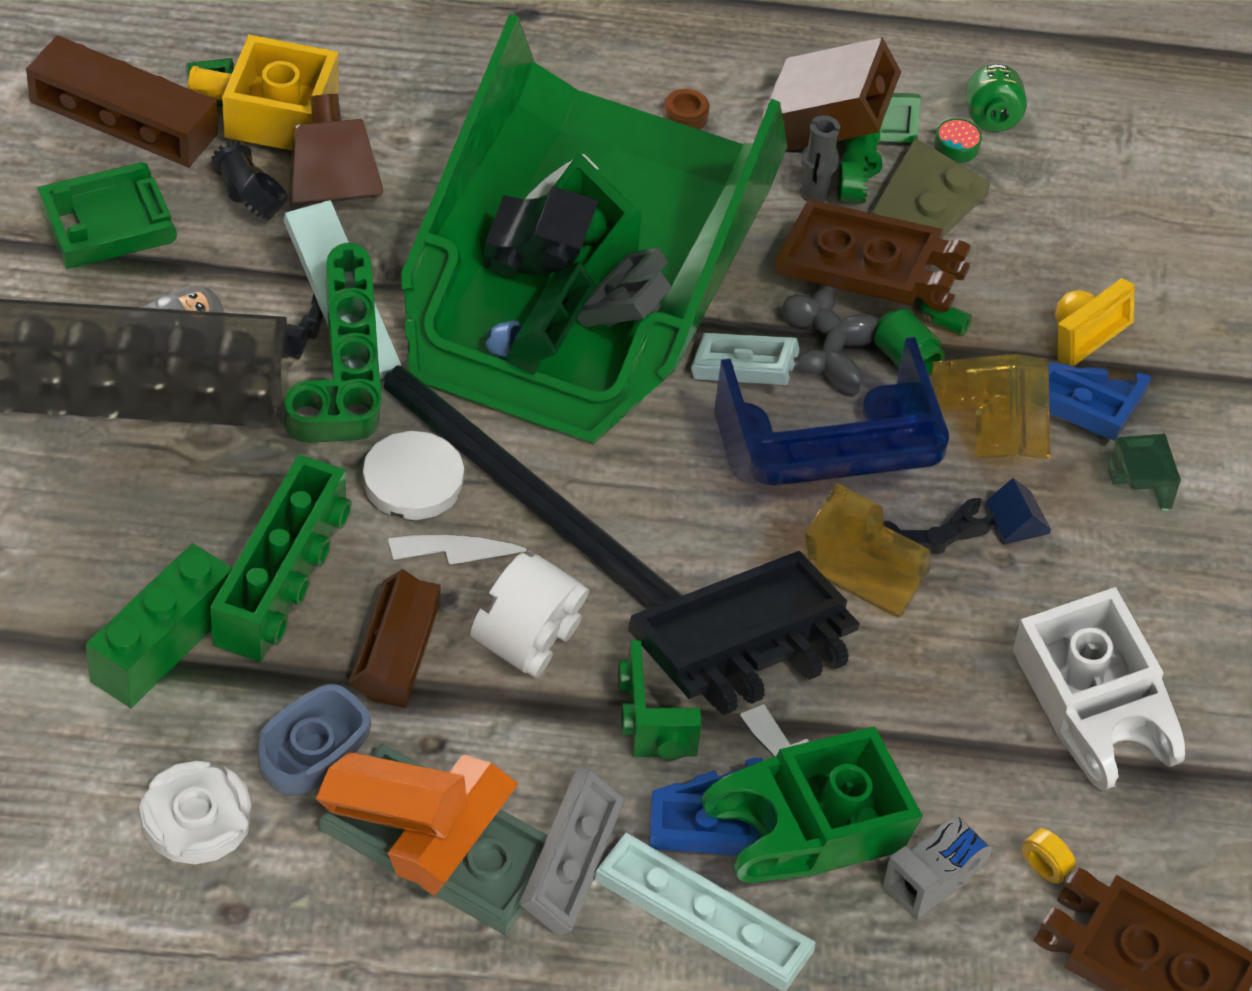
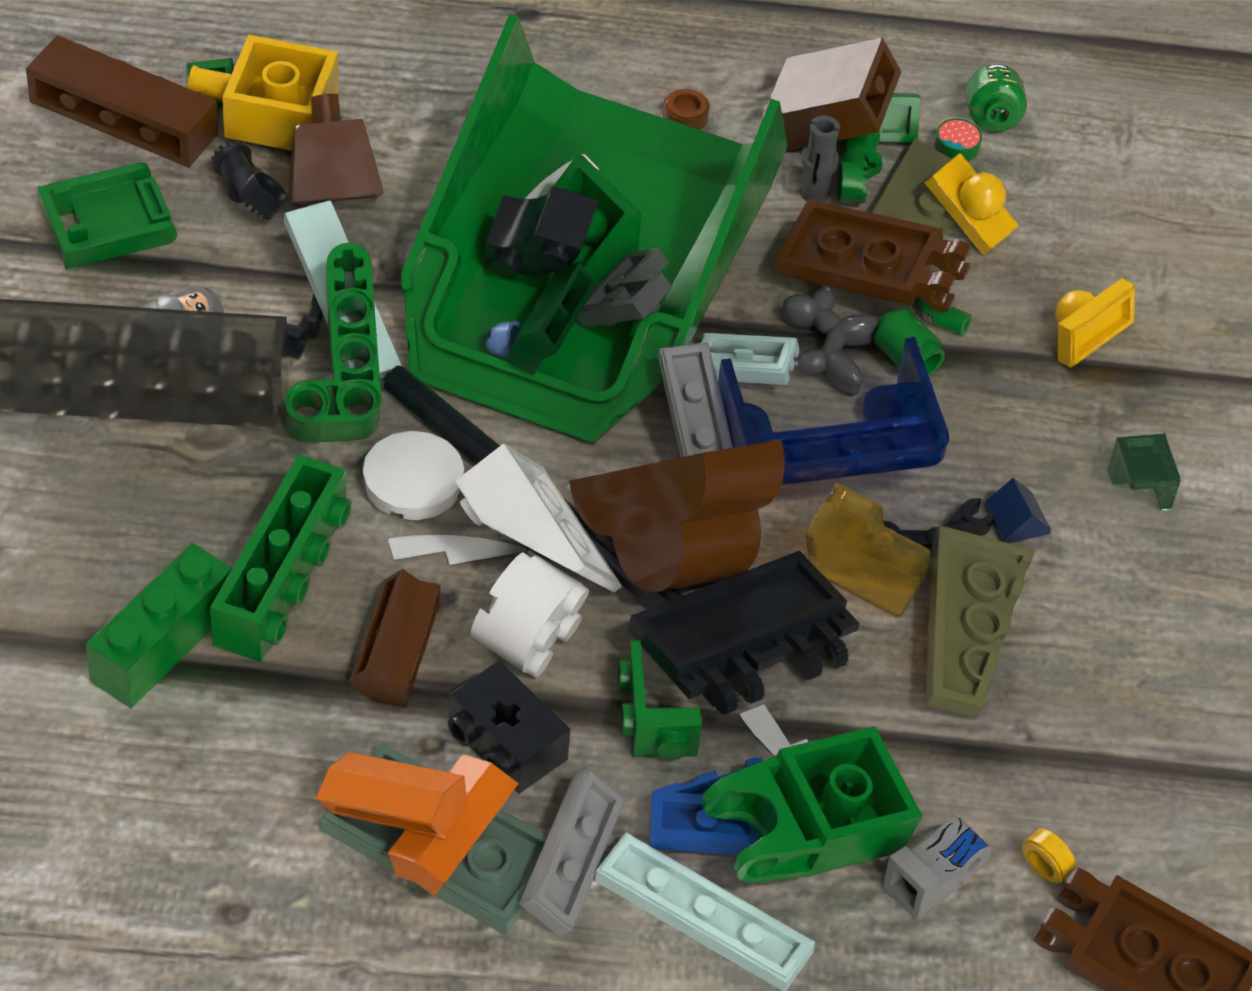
(195, 812): white tile -> none
(310, 738): sand blue piece -> none
(508, 726): none -> black brick
(524, 504): none -> white slope
(684, 515): none -> reddish brown brick
(694, 399): none -> light grey tile
(969, 615): none -> olive wing
(973, 202): none -> yellow tile
(1008, 401): clear yellow panel -> none
(1092, 400): blue wing -> none
(1098, 683): white brick -> none

